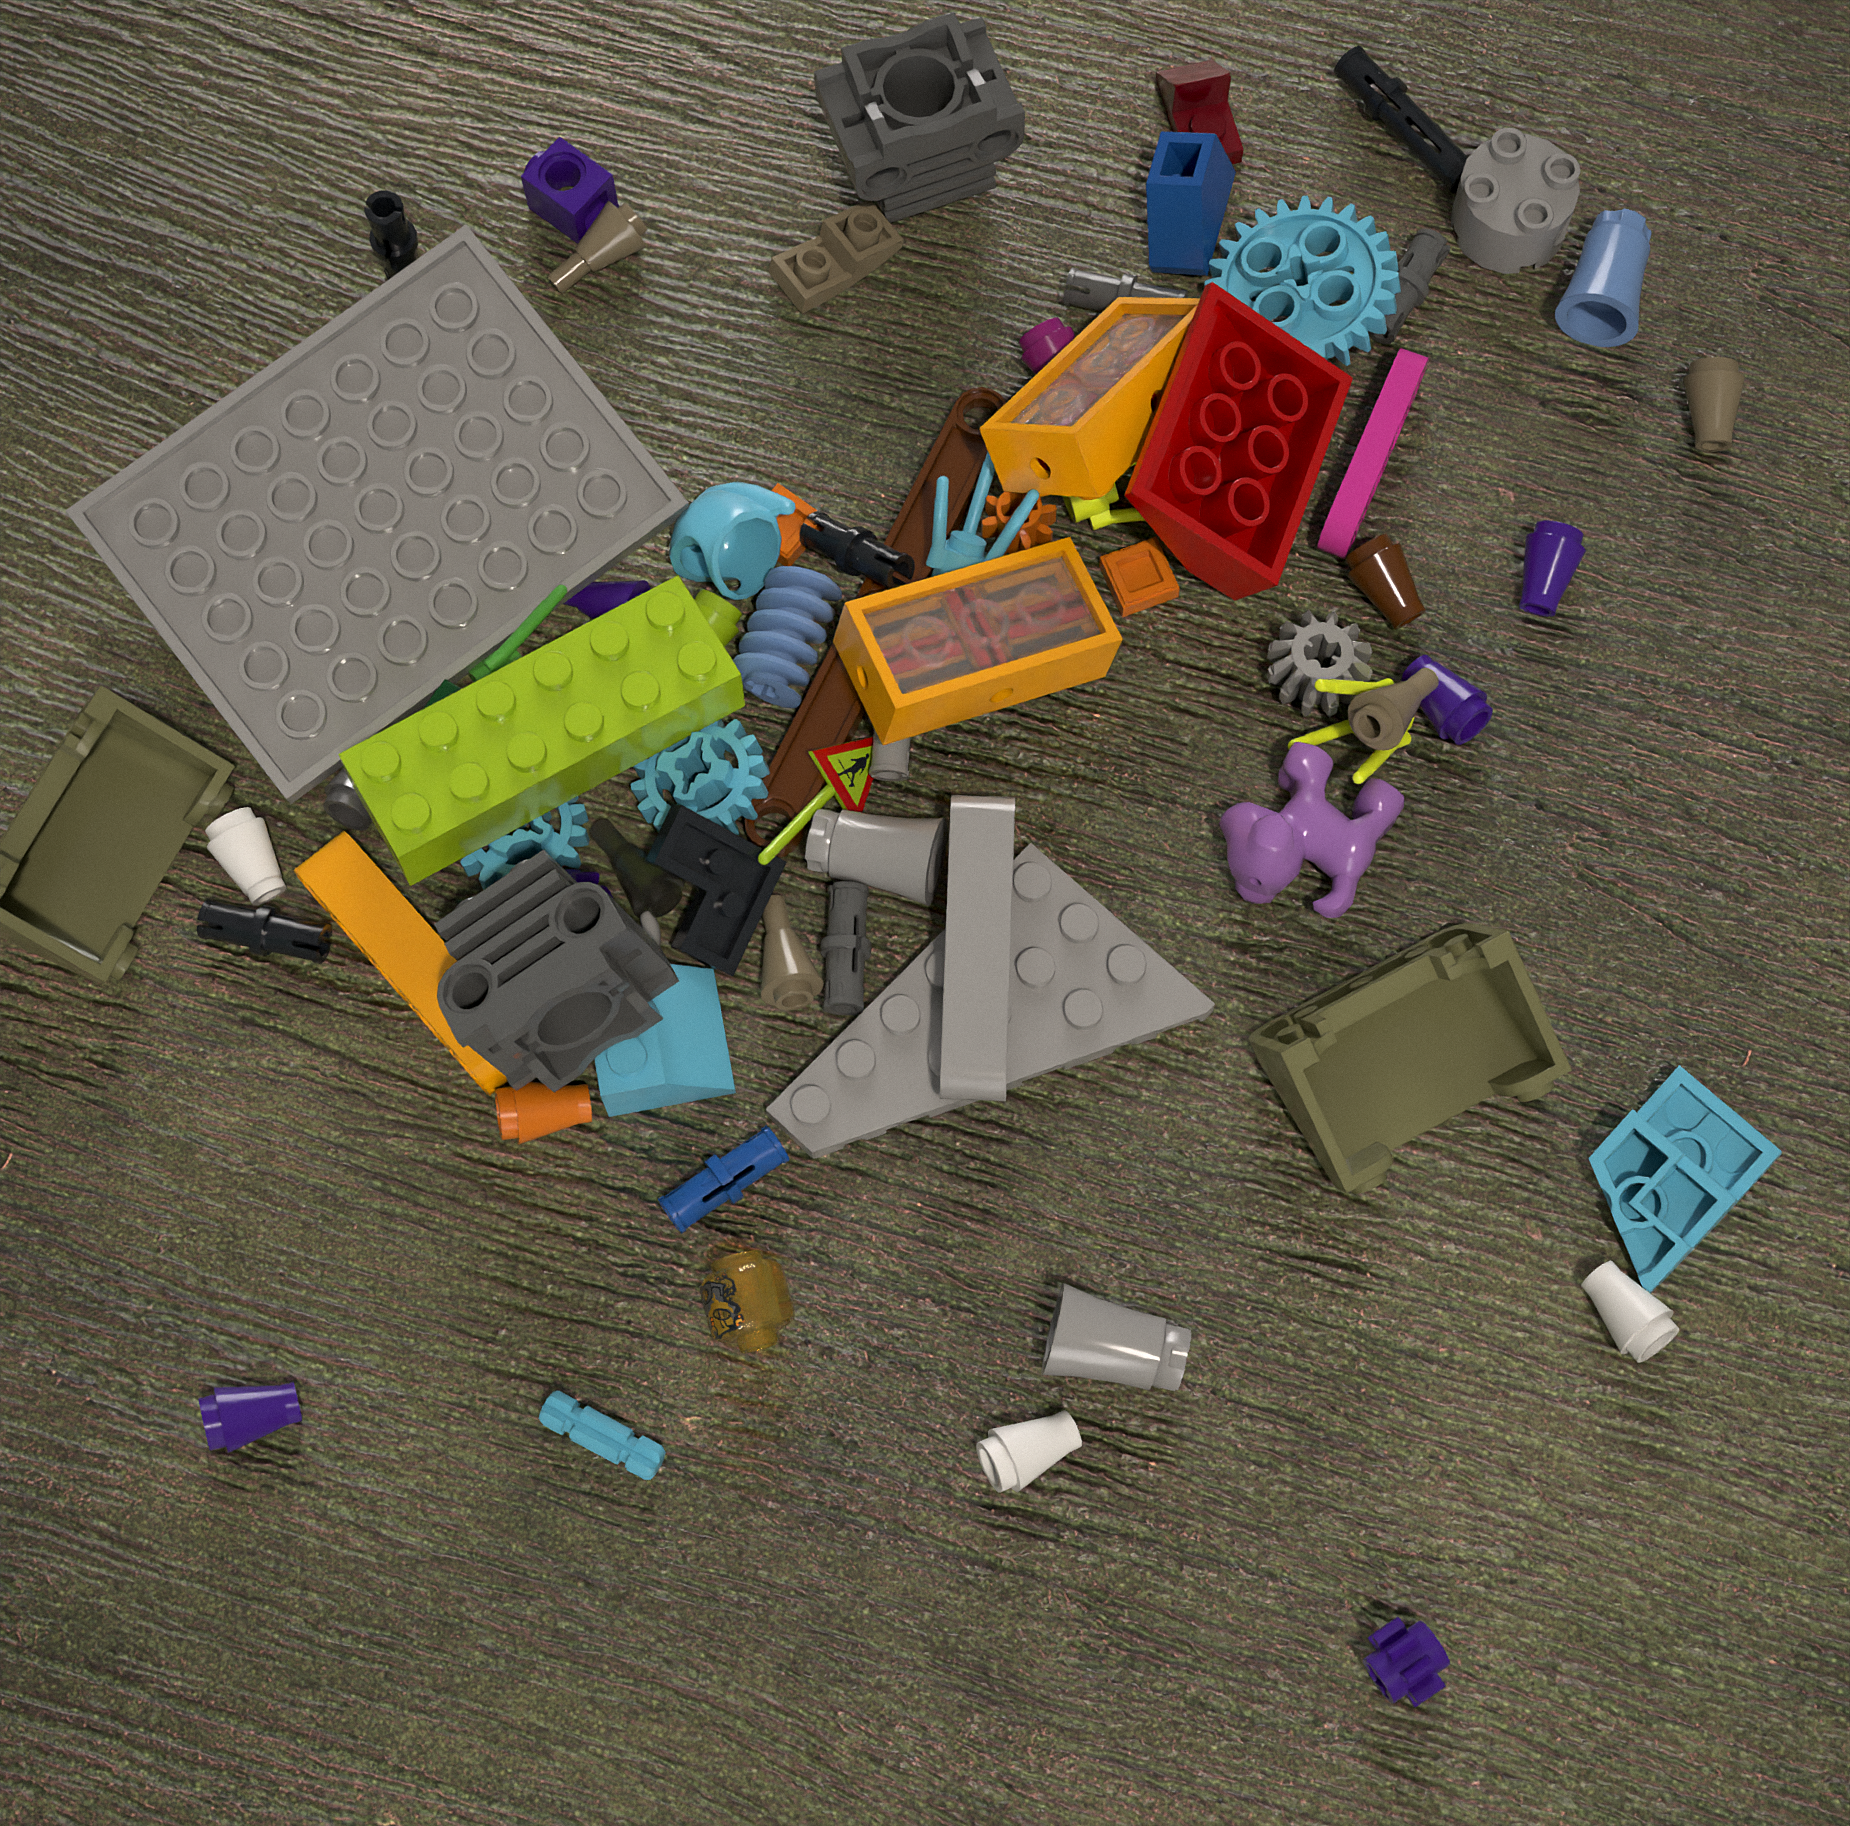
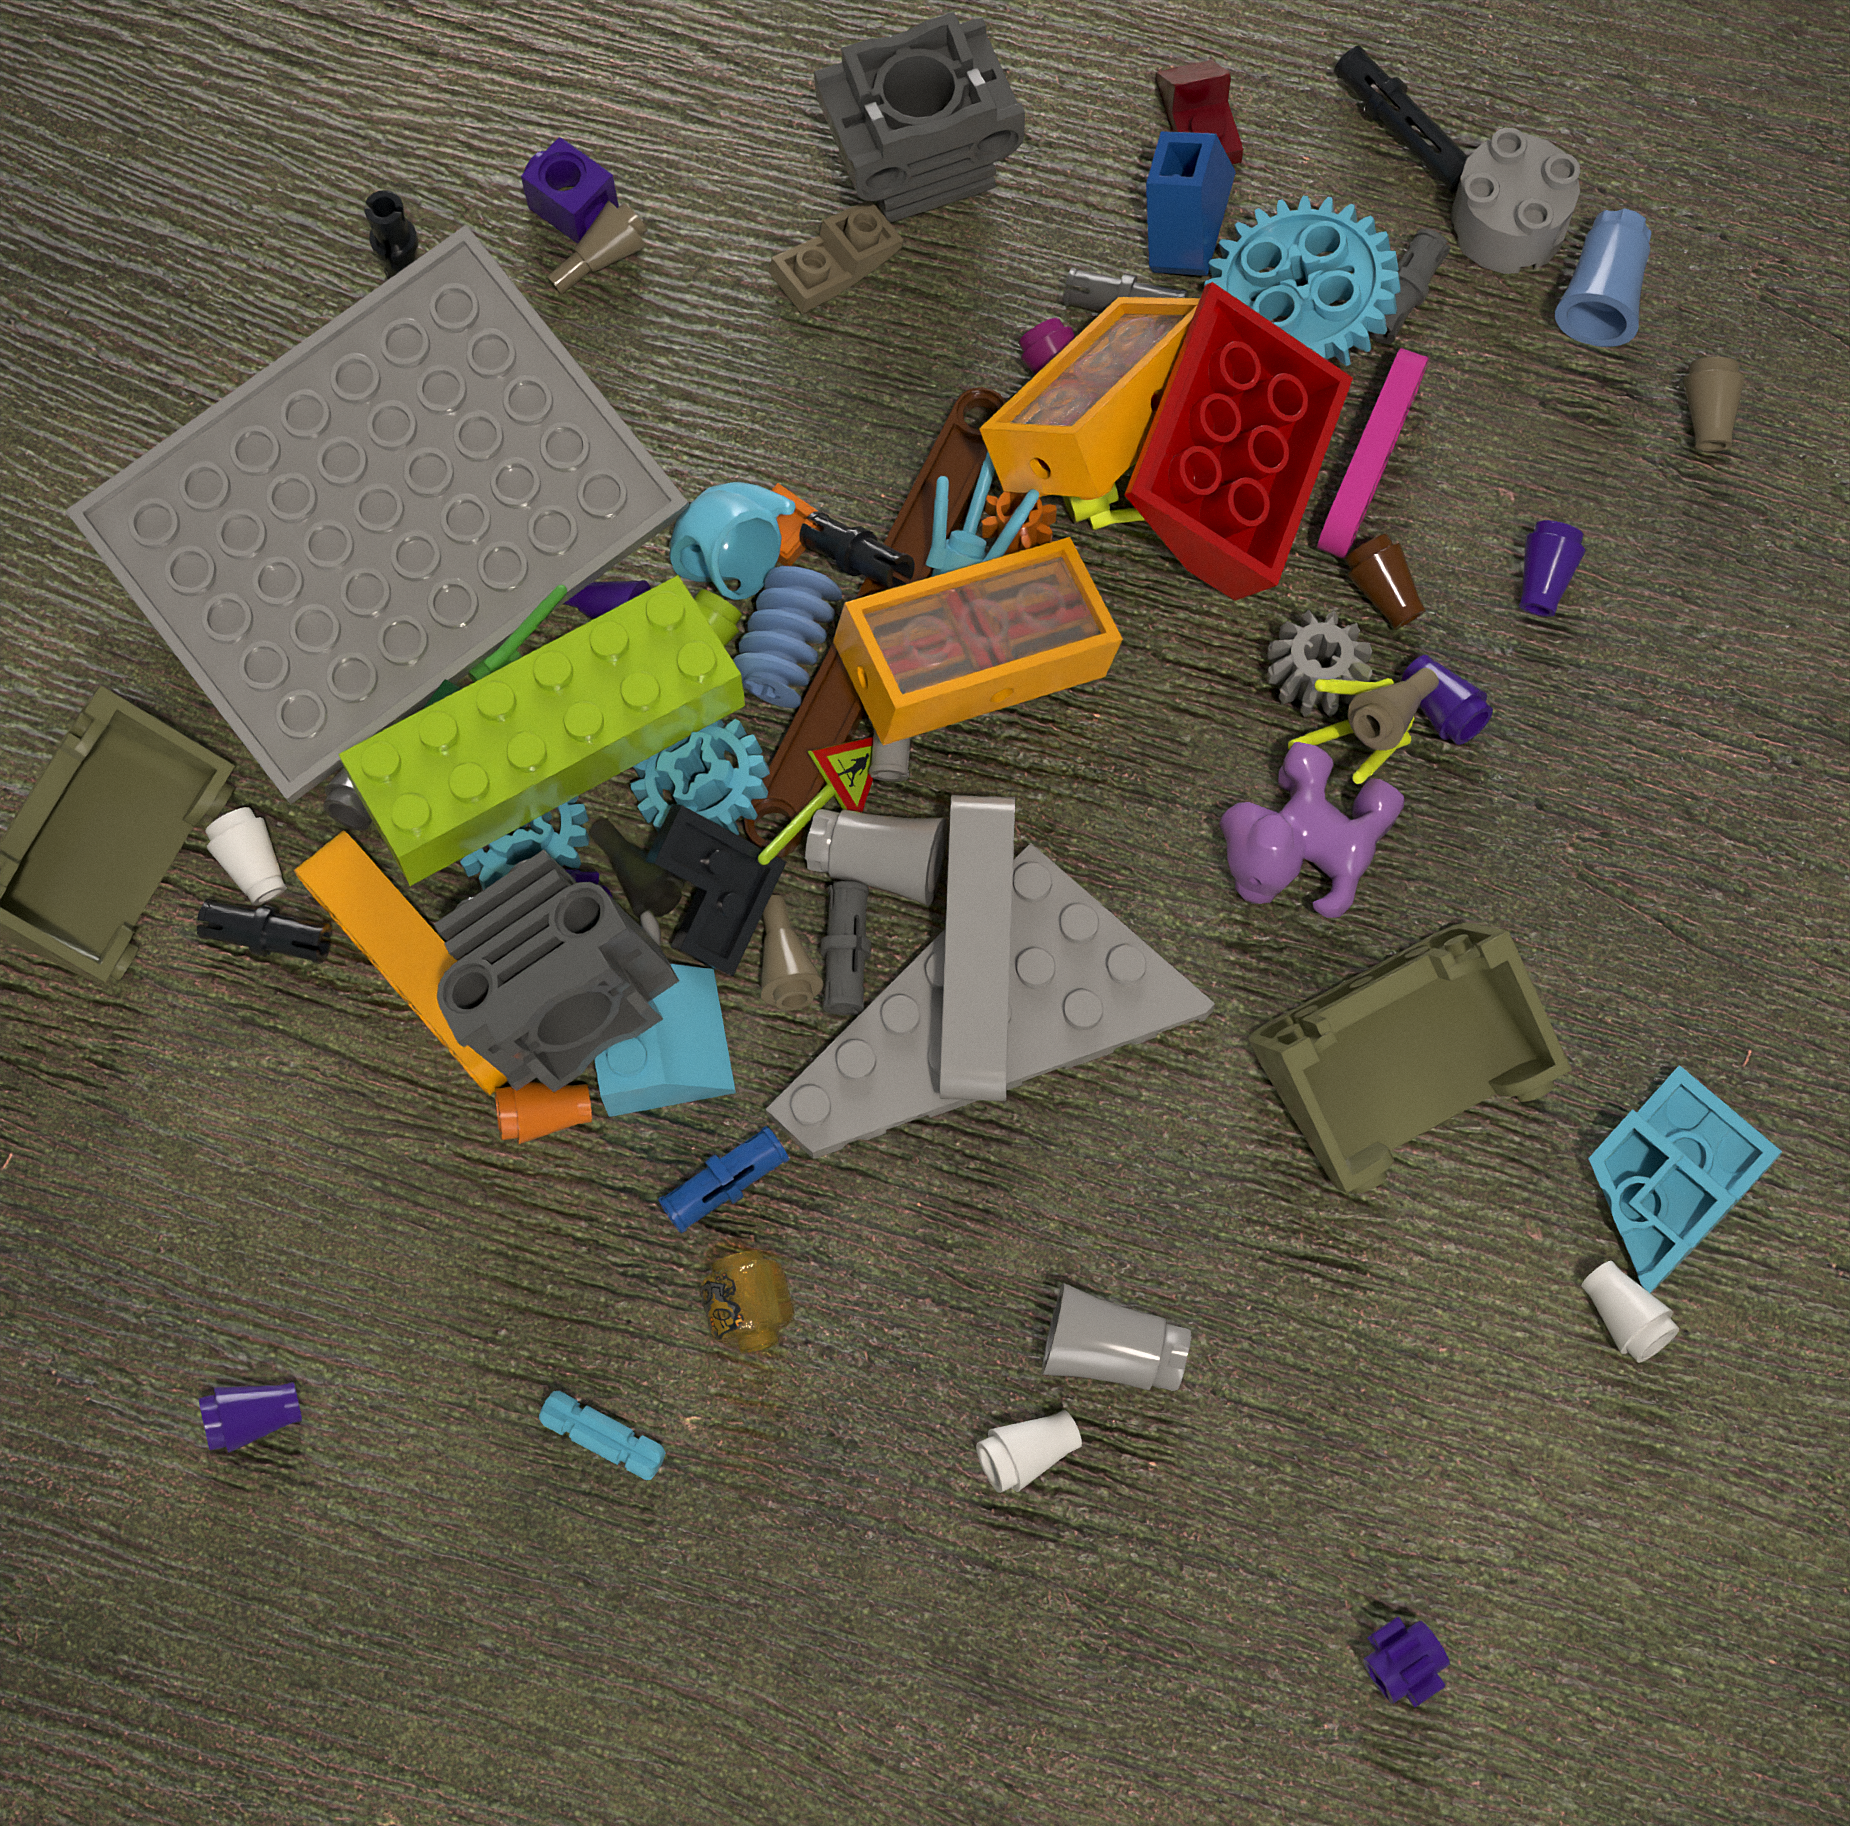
(1139, 577): orange tile -> none

